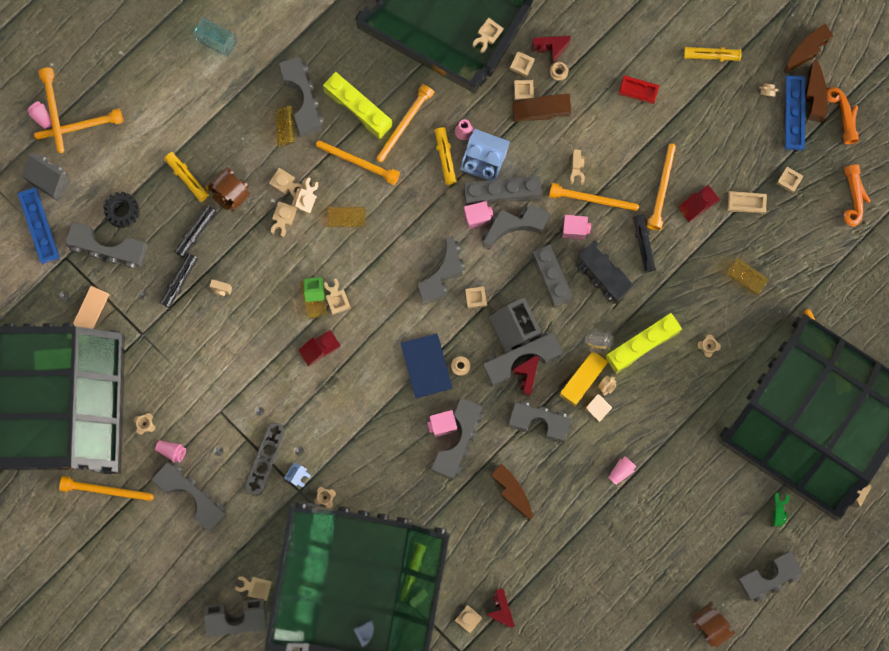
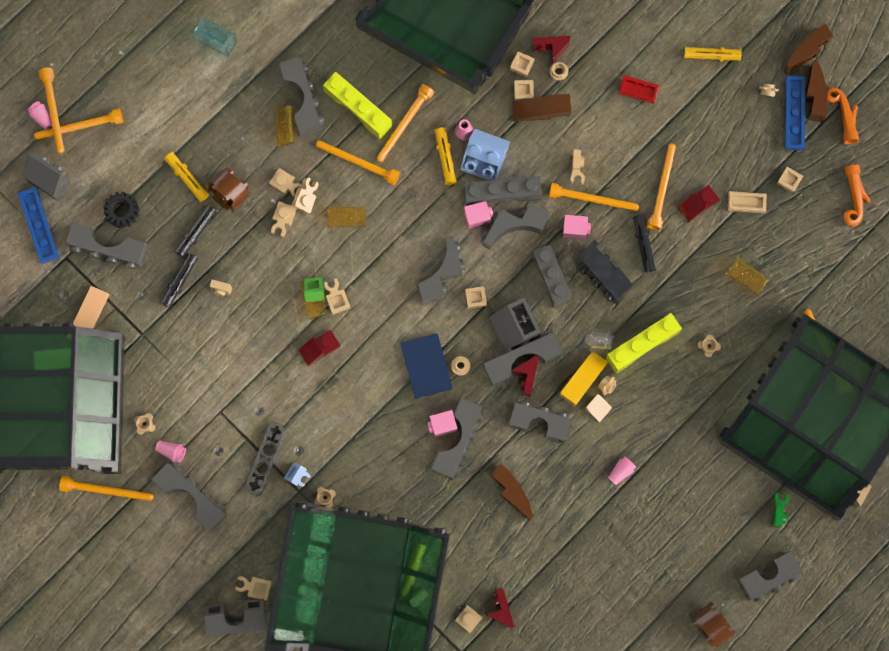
(365, 632): sand blue tile -> none
(489, 33): tan plate -> none

